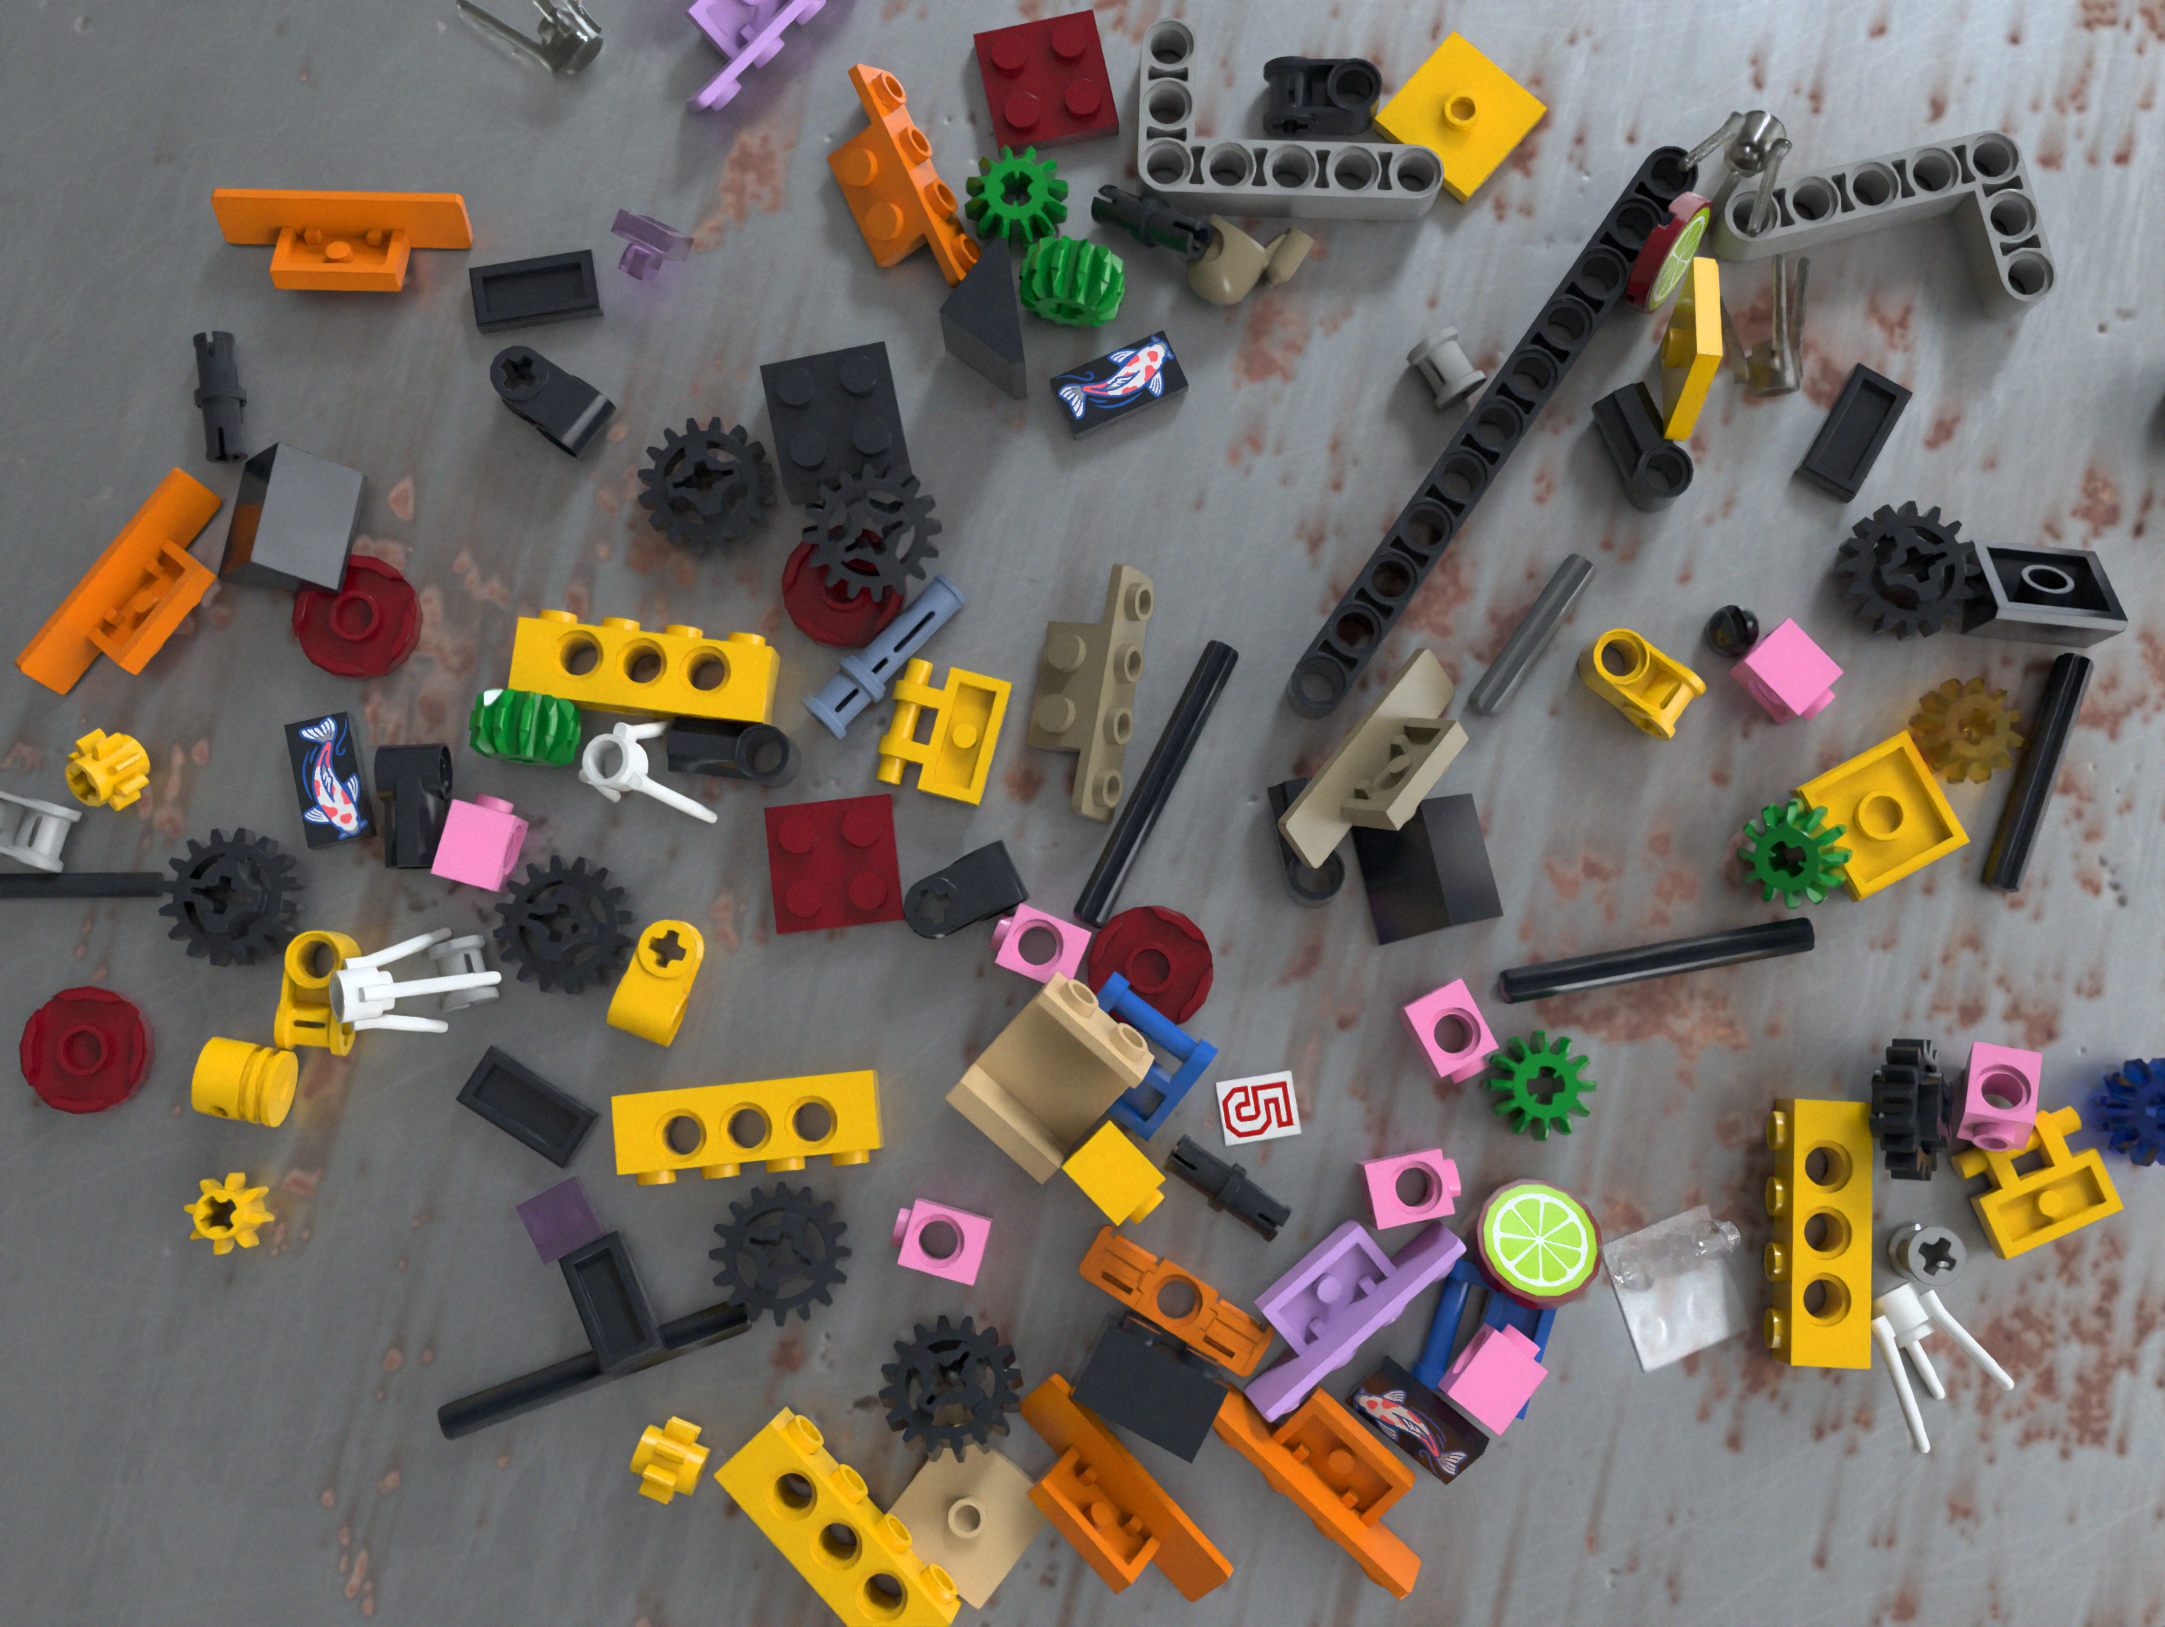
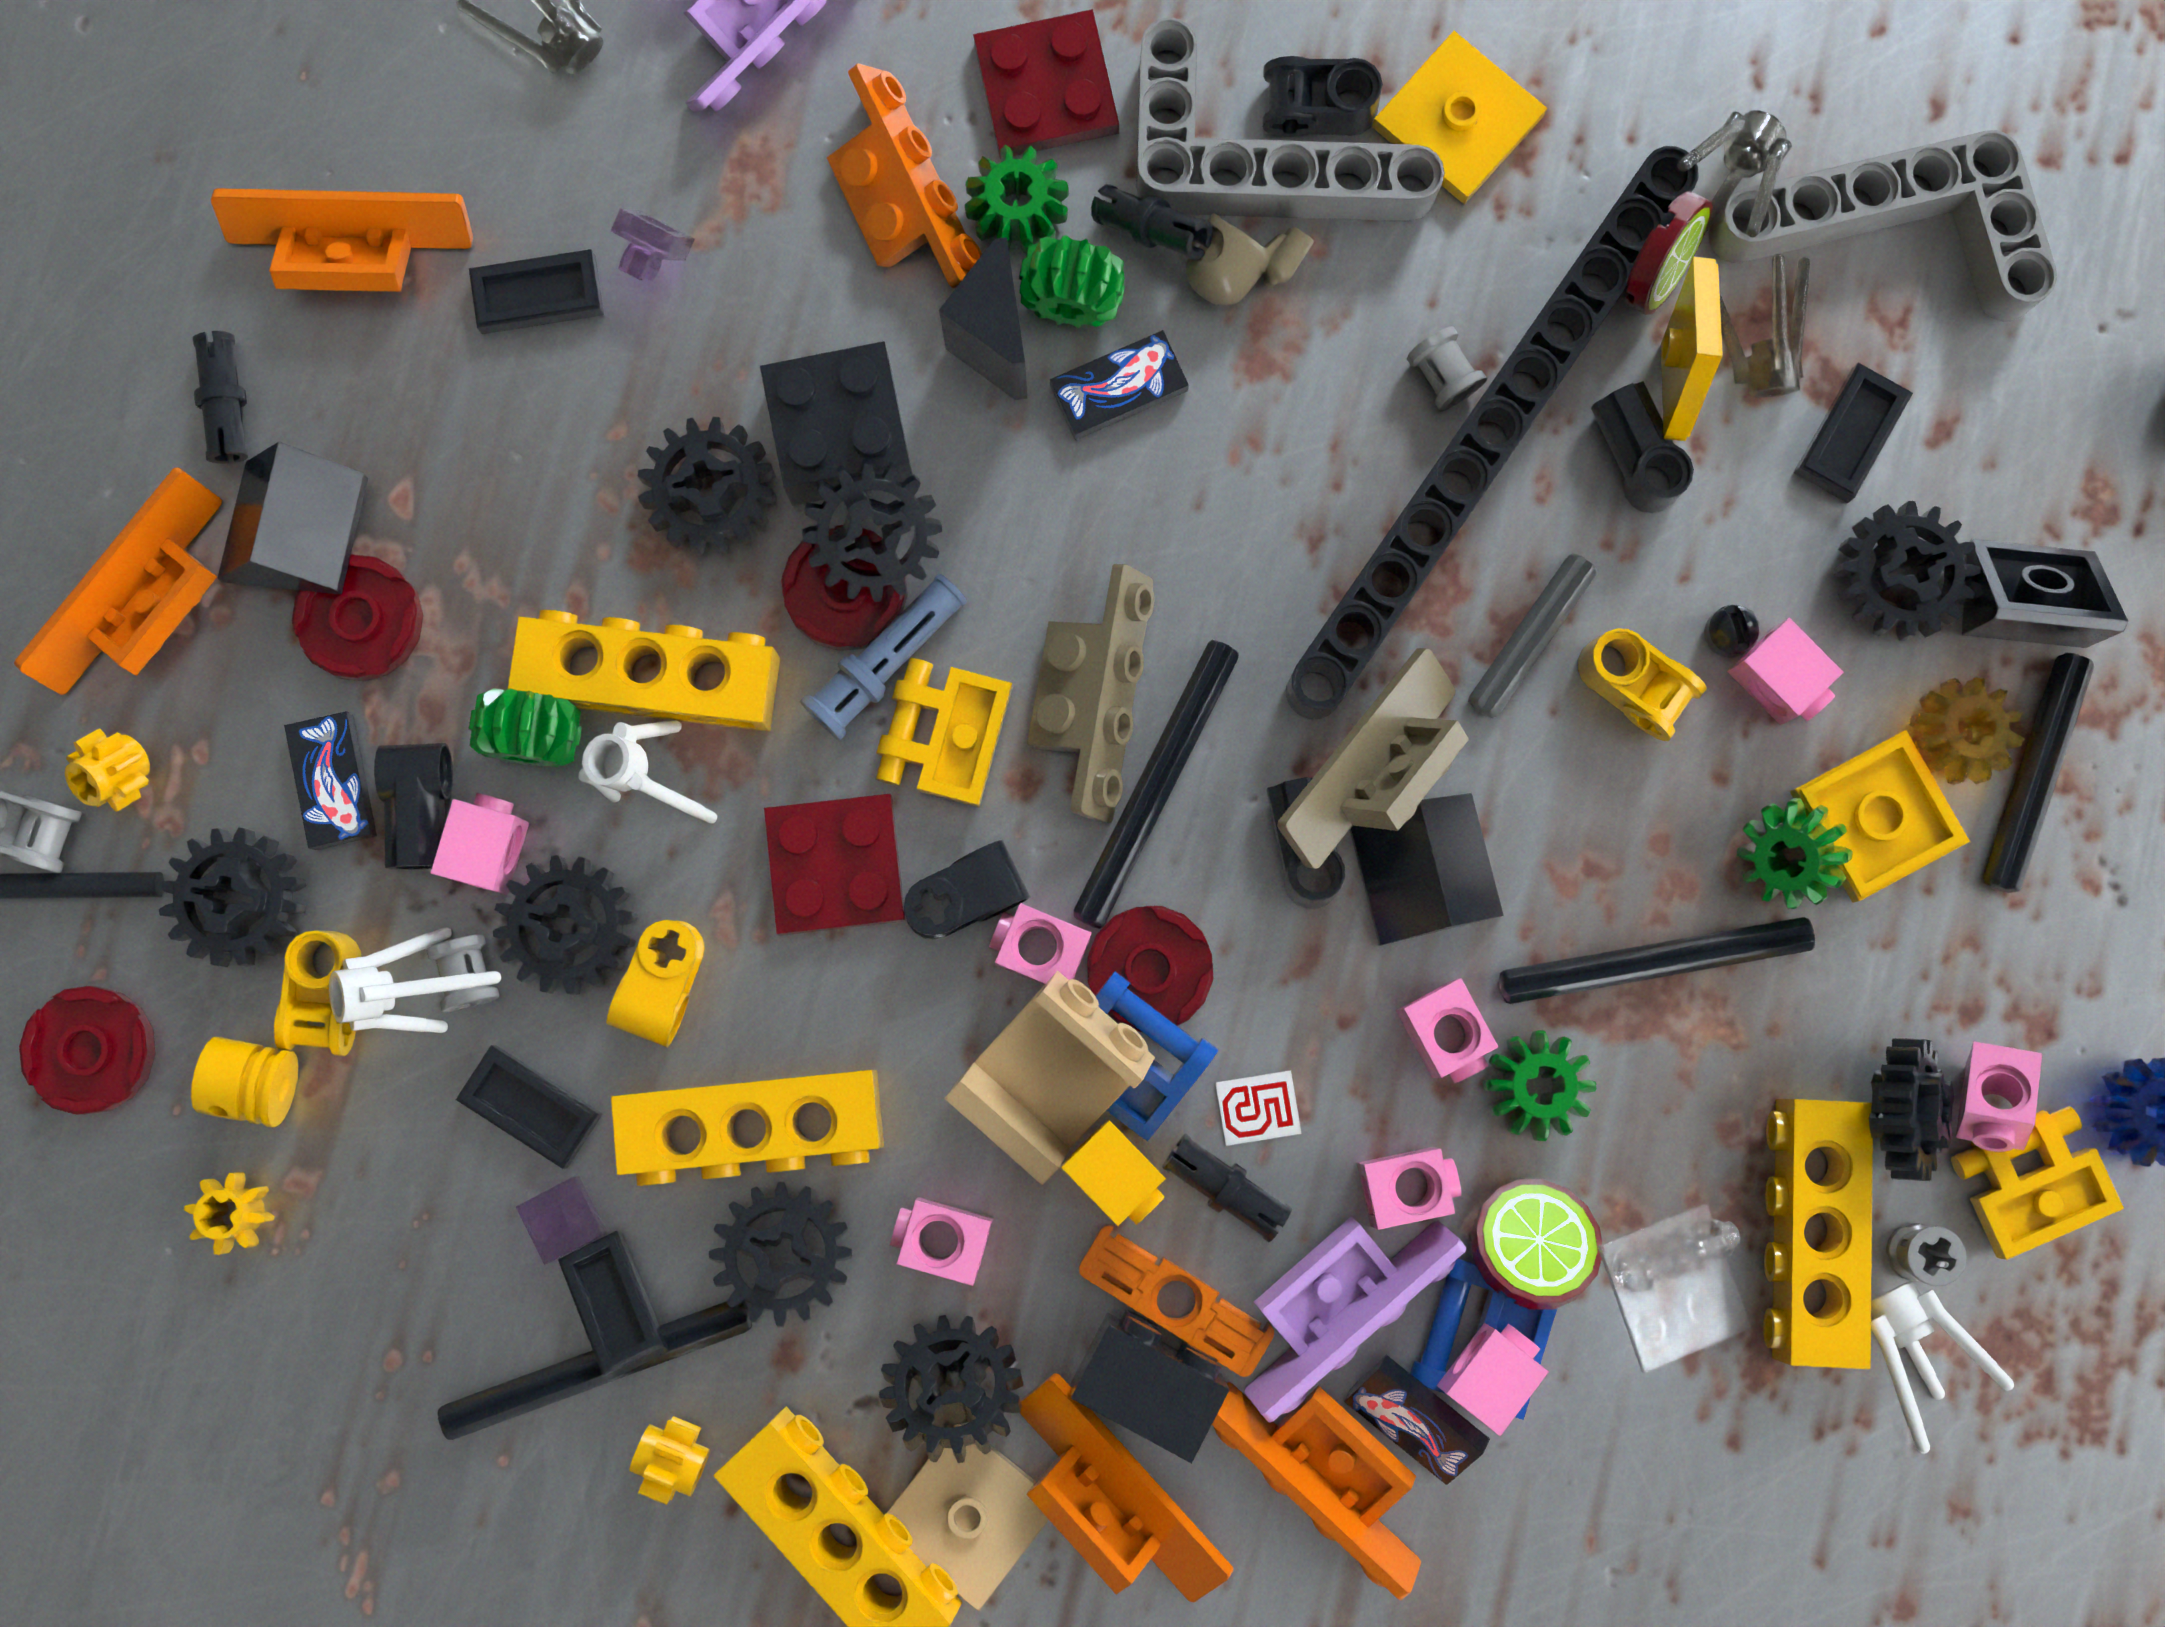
(556, 405): black piece -> none
(729, 752): black piece -> none

